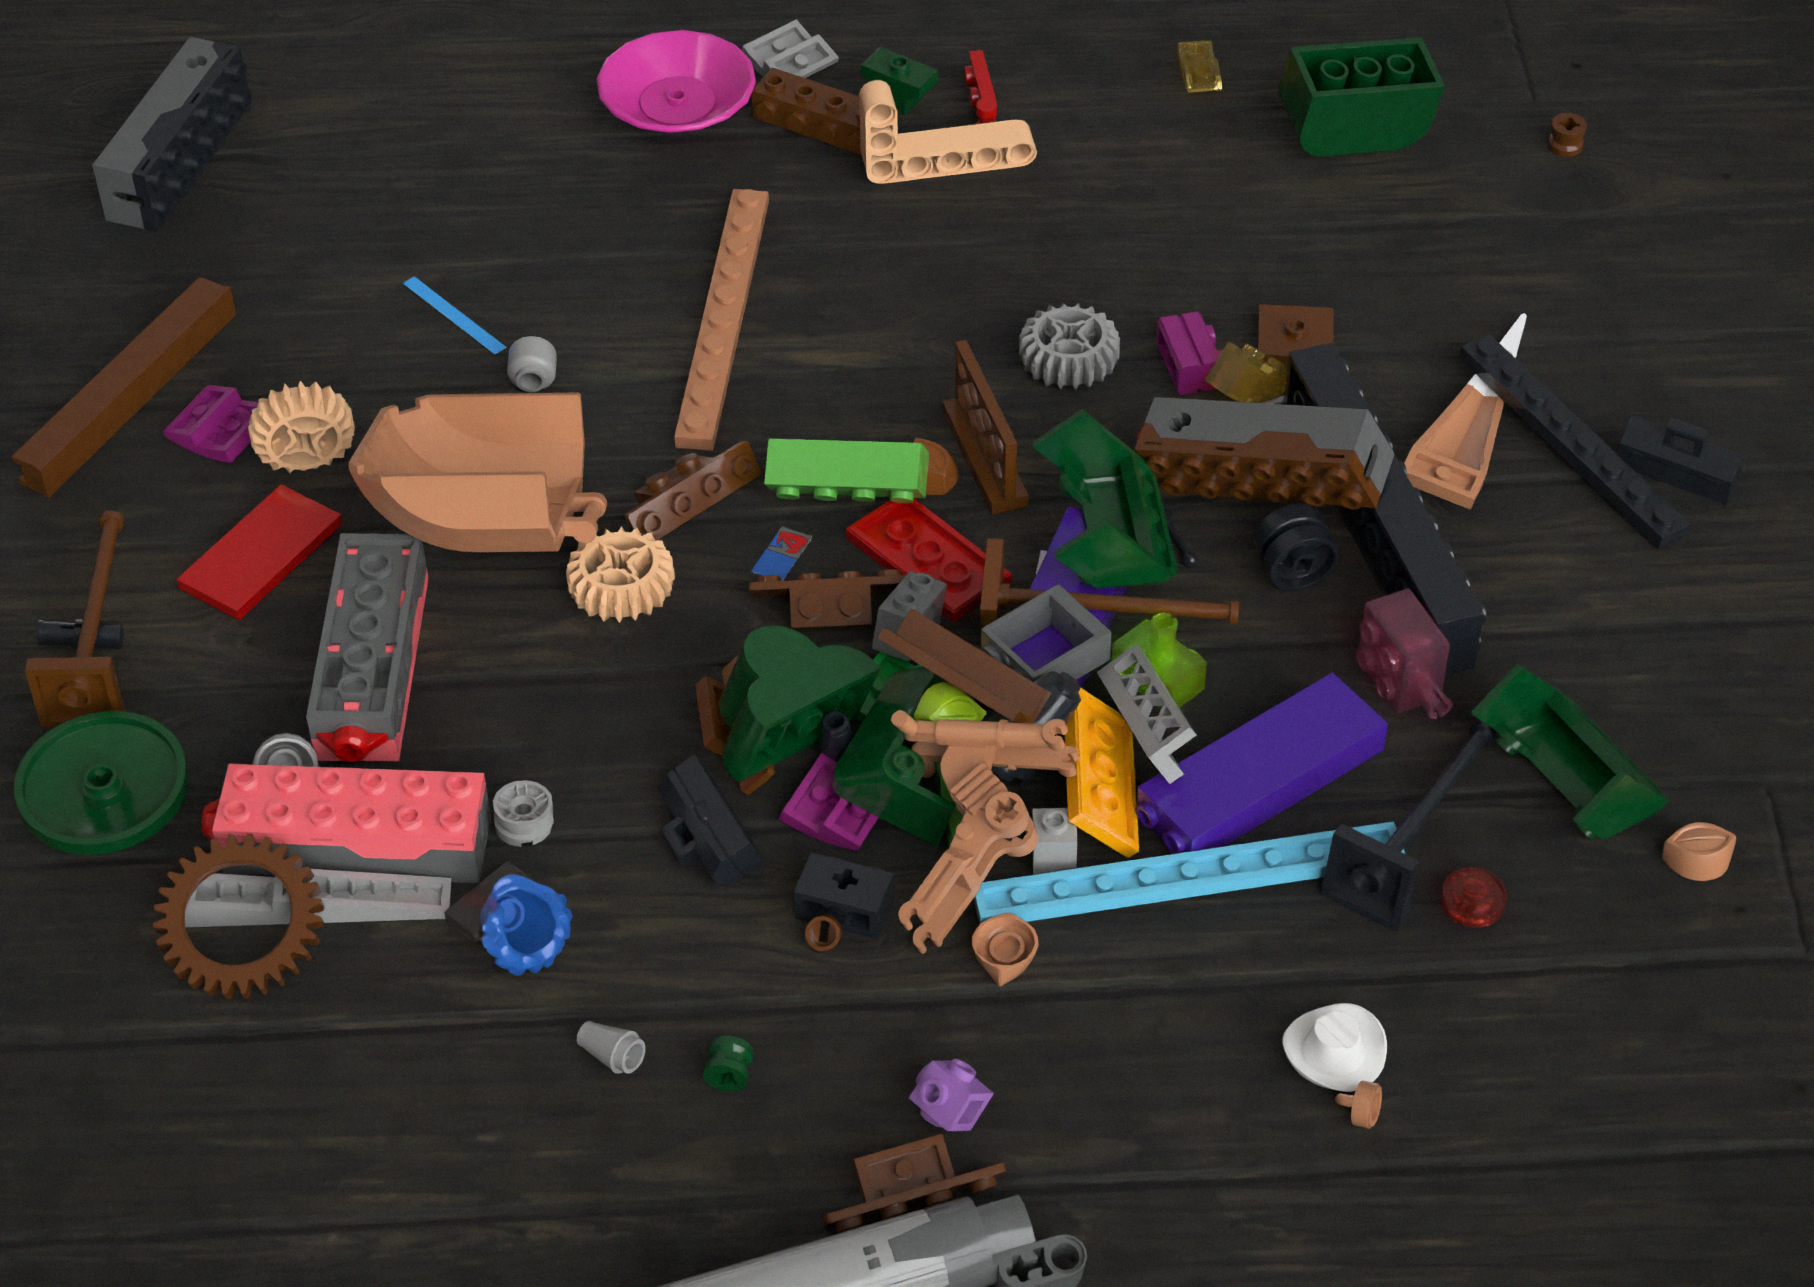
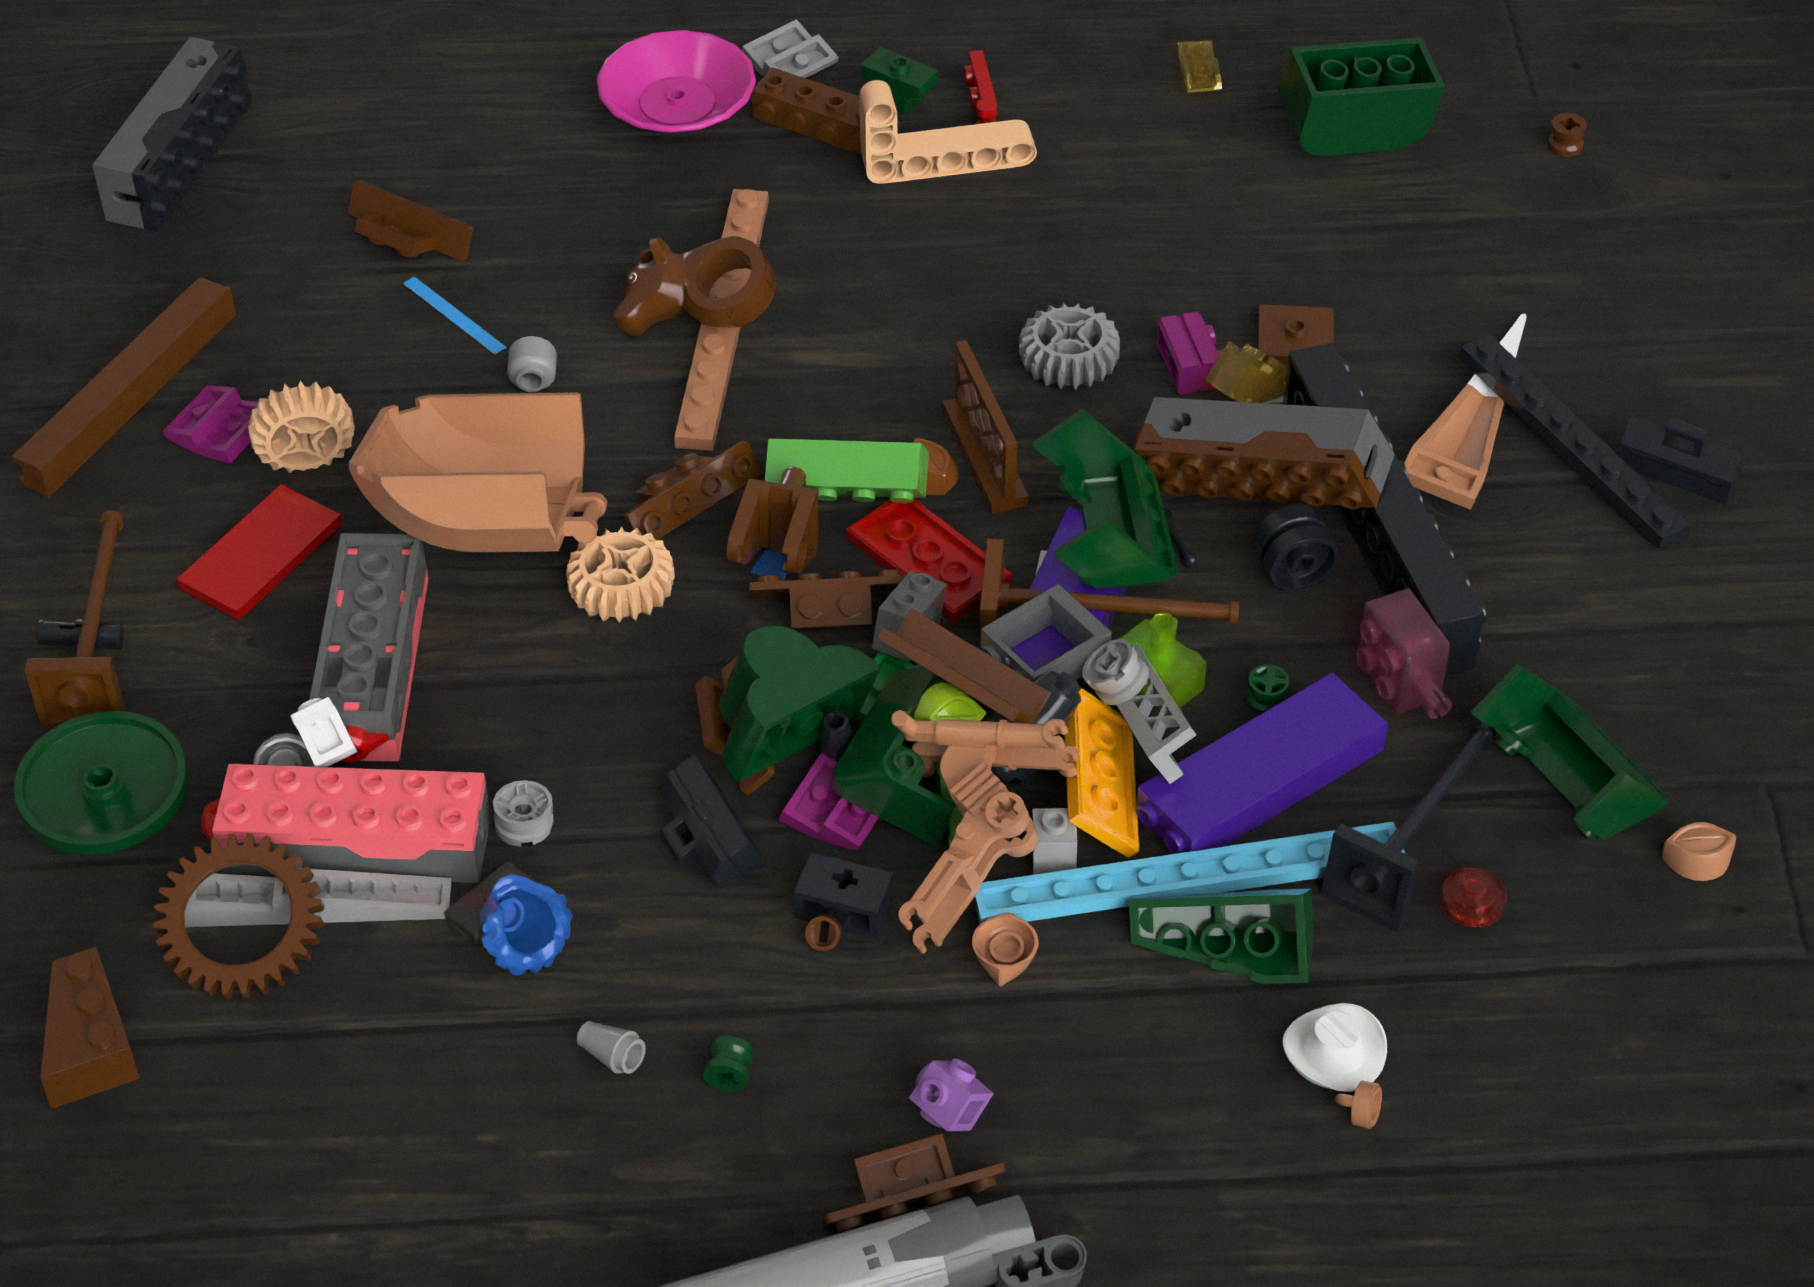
(83, 1033): none -> reddish brown wedge
(323, 732): none -> white bracket
(405, 224): none -> reddish brown bracket
(671, 282): none -> reddish brown animal
(776, 518): none -> reddish brown piece
(1115, 672): none -> light grey wheel
(1242, 932): none -> dark green wedge
(1267, 688): none -> dark green wheel

